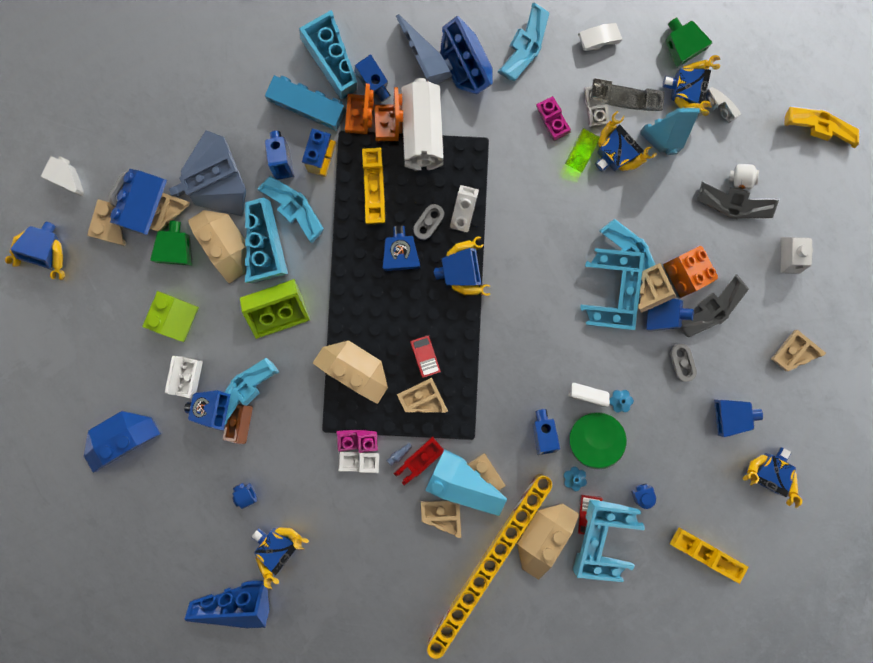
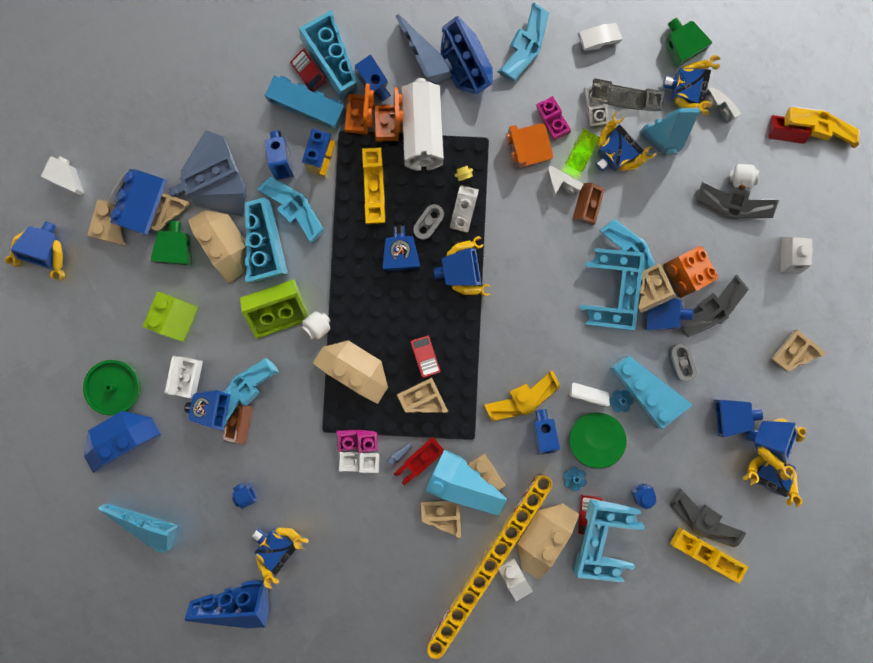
(111, 387): none -> green piece
(149, 530): none -> medium azure wedge
(308, 71): none -> slope
(316, 325): none -> white head
(464, 173): none -> light yellow plate
(515, 579): none -> white slope
(523, 399): none -> yellow plate
(529, 145): none -> orange bracket
(557, 178): none -> white slope
(588, 203): none -> dark orange slope
(652, 394): none -> medium azure wedge
(705, 521): none -> dark grey plate
(775, 443): none -> blue torso
(789, 133): none -> red slope

